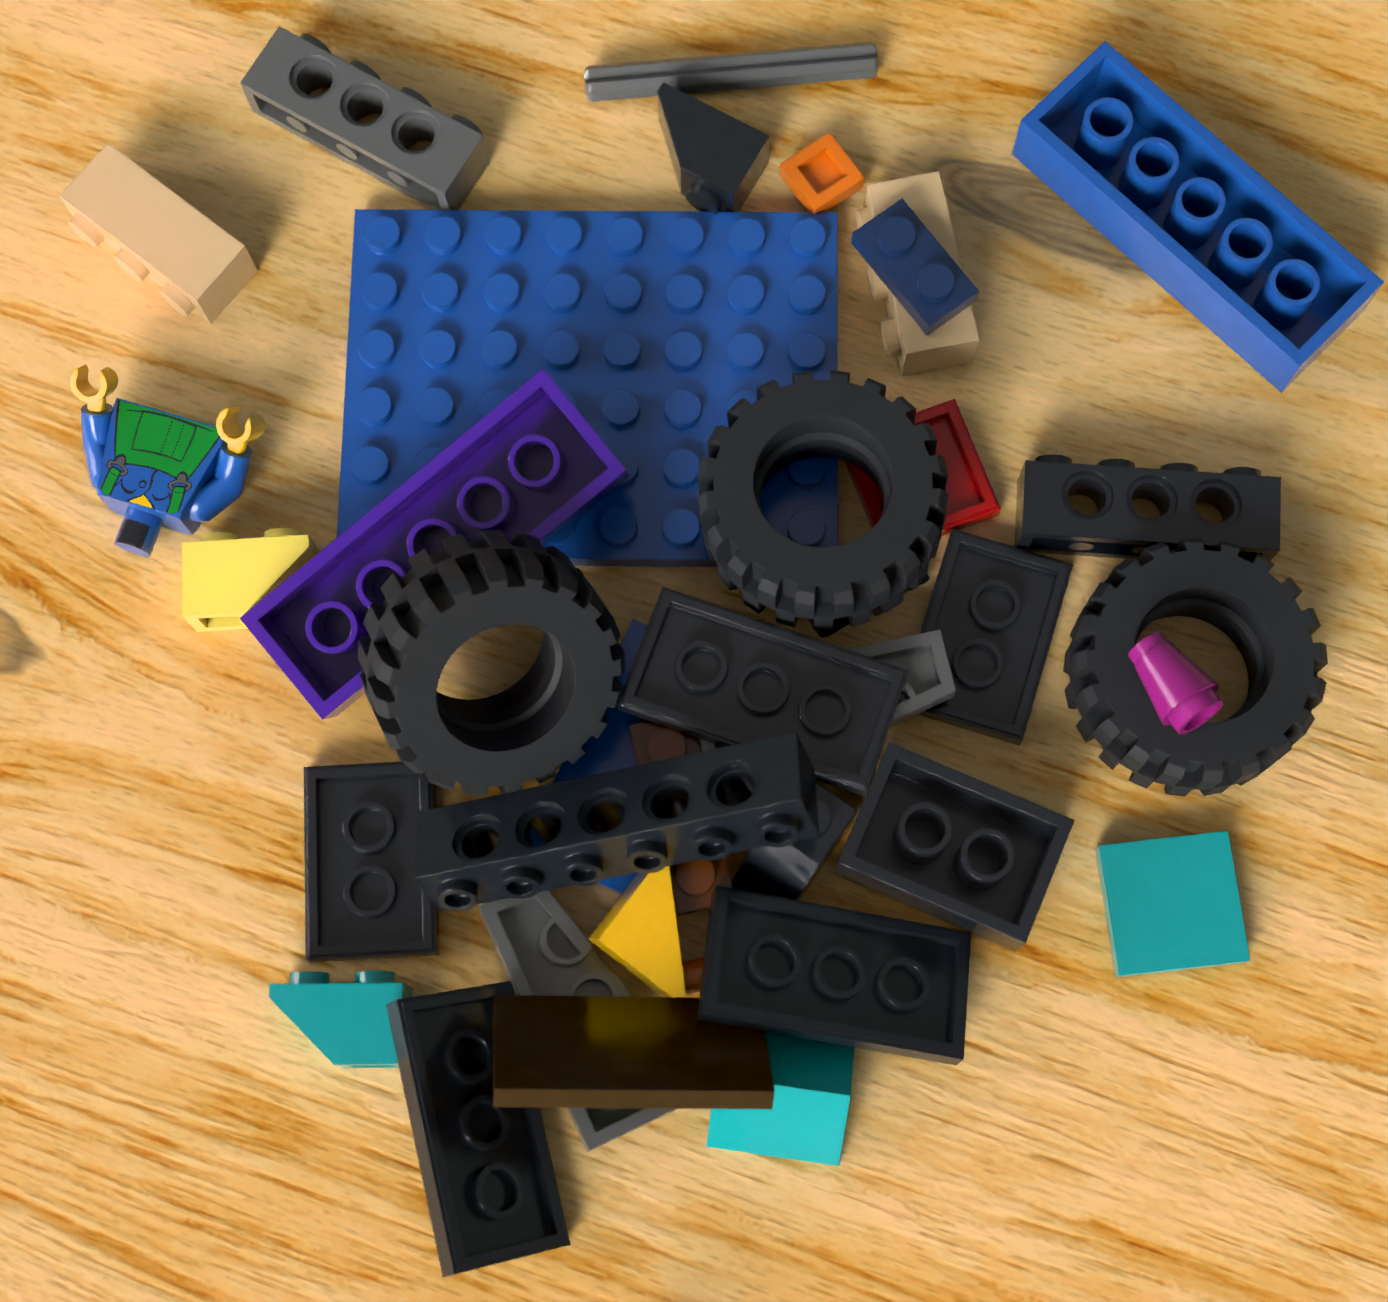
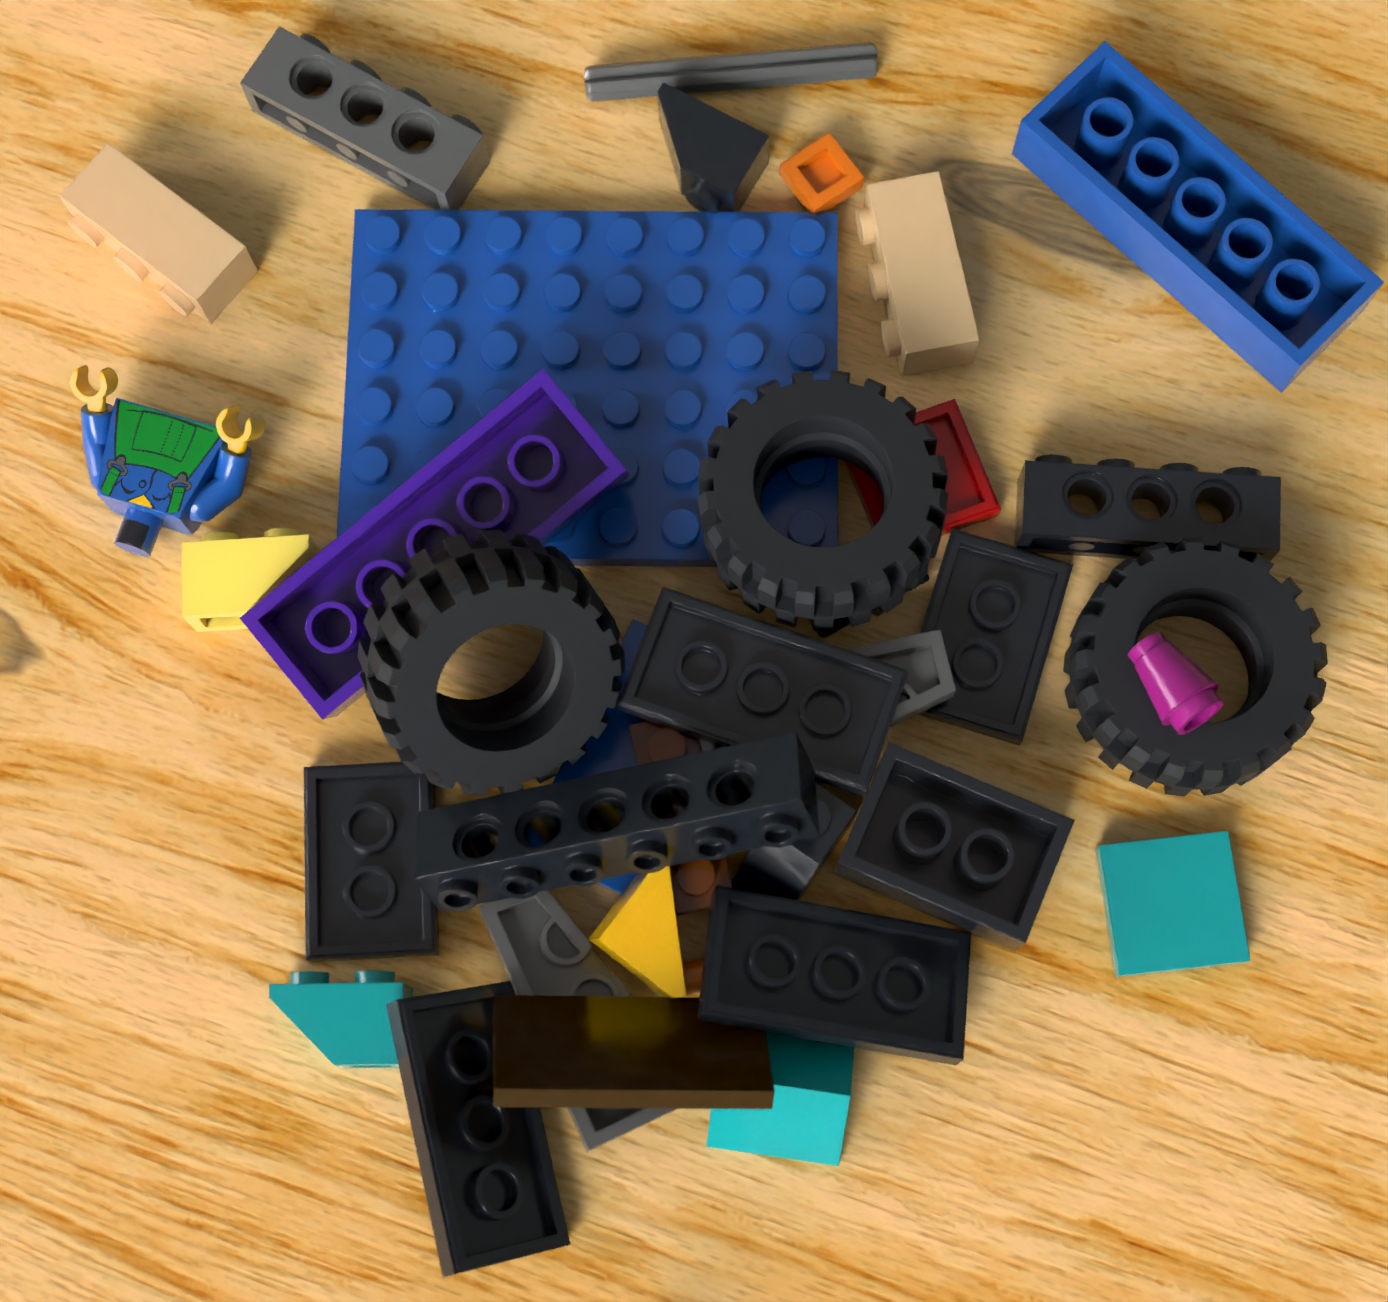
(914, 266): dark blue plate -> none

